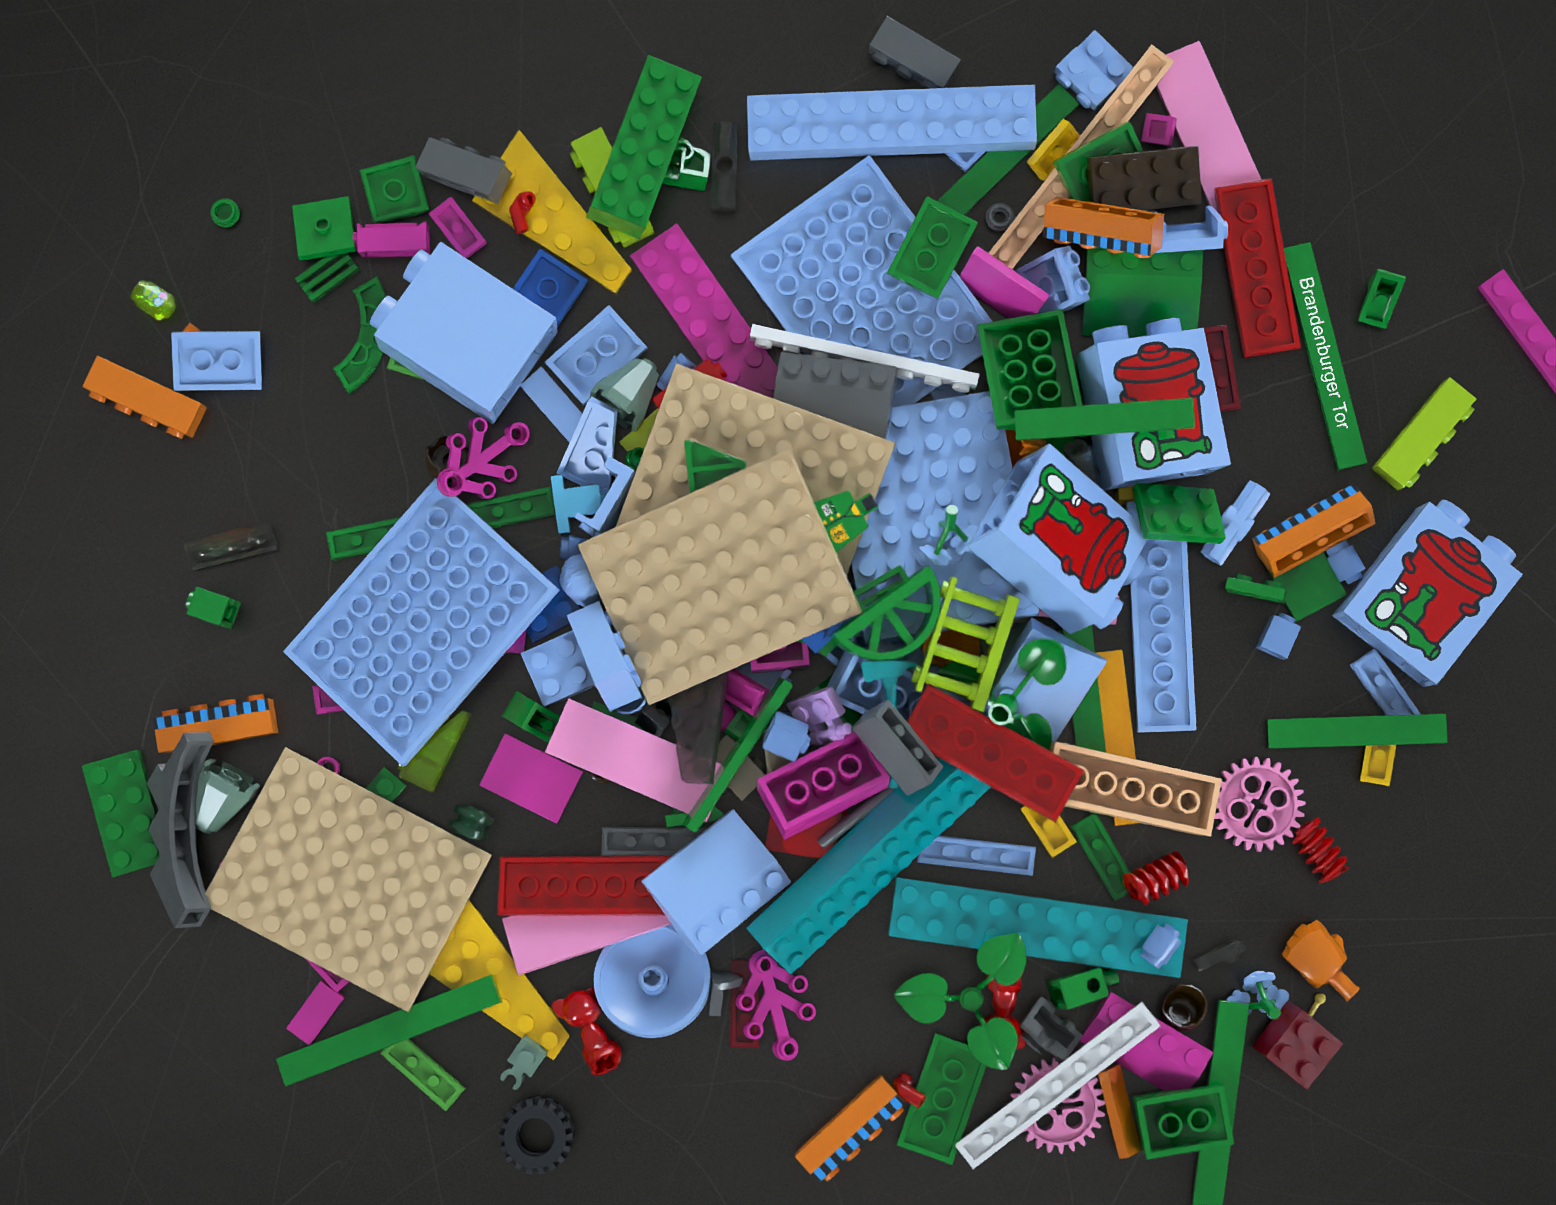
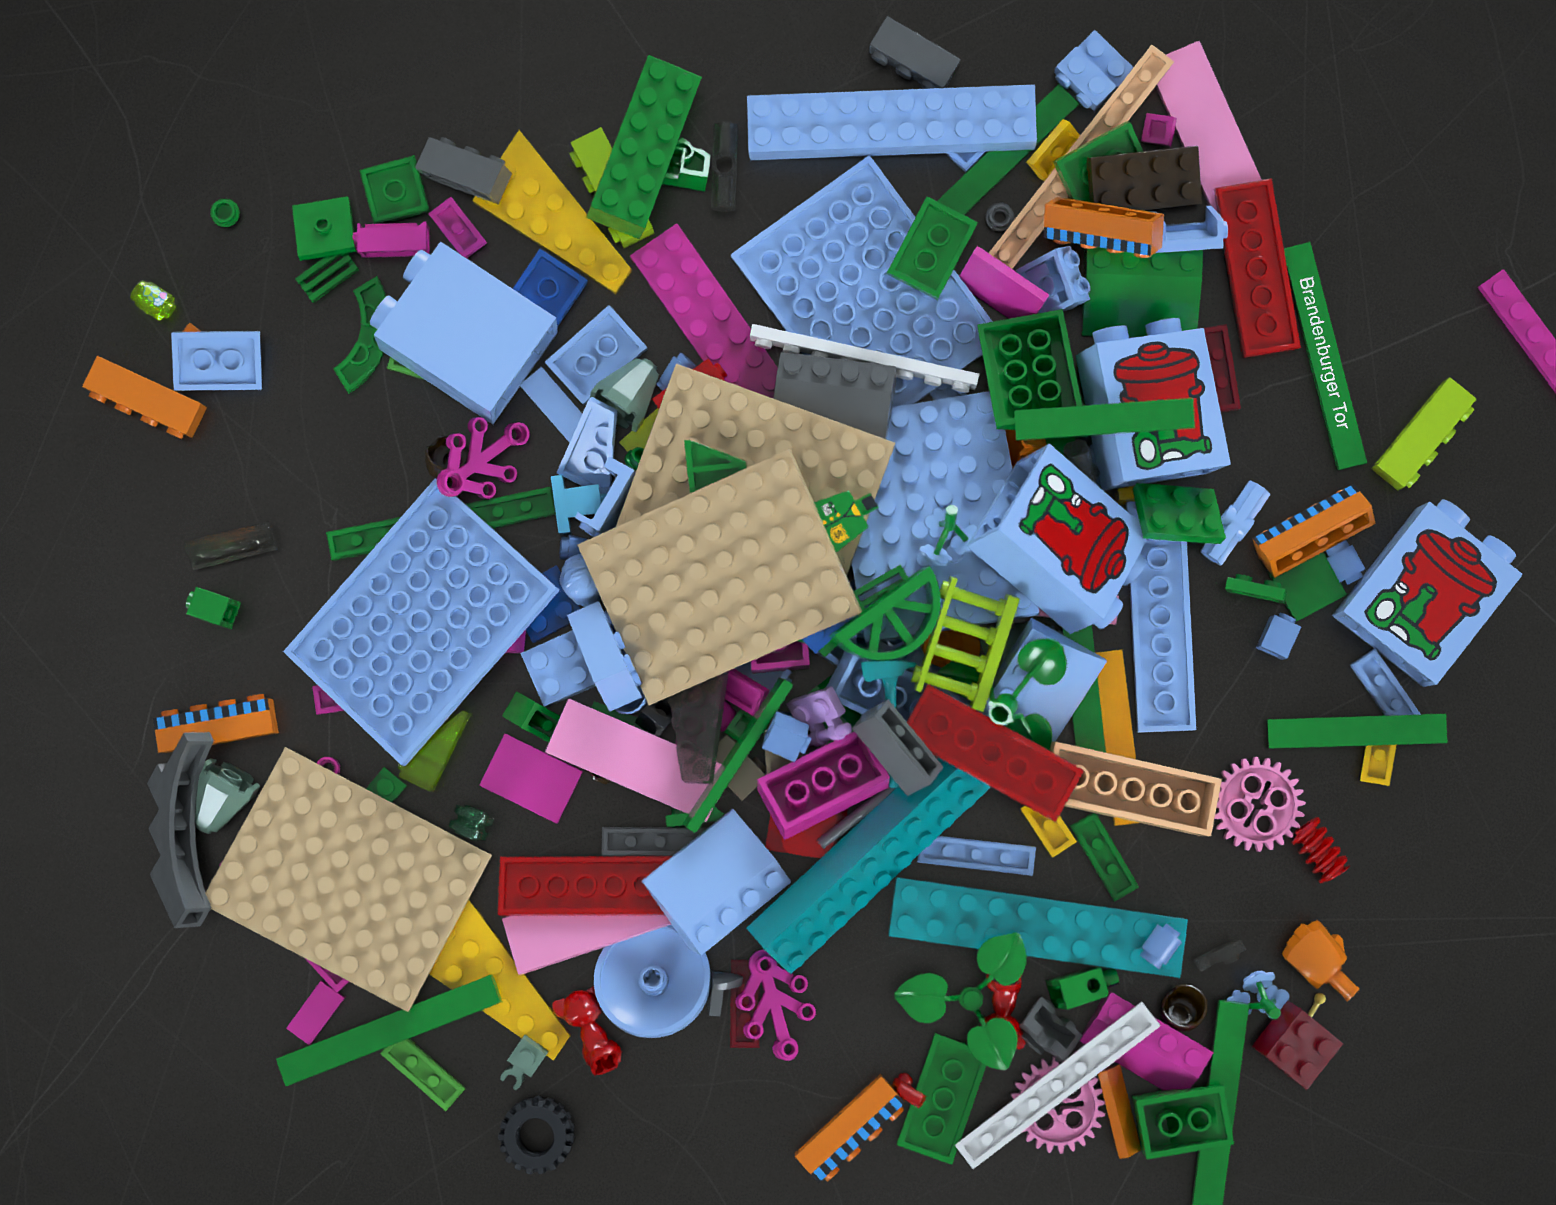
(123, 811): green plate -> none
(519, 210): red arm -> none
(1157, 877): red piece -> none
(1381, 298): green slope -> none

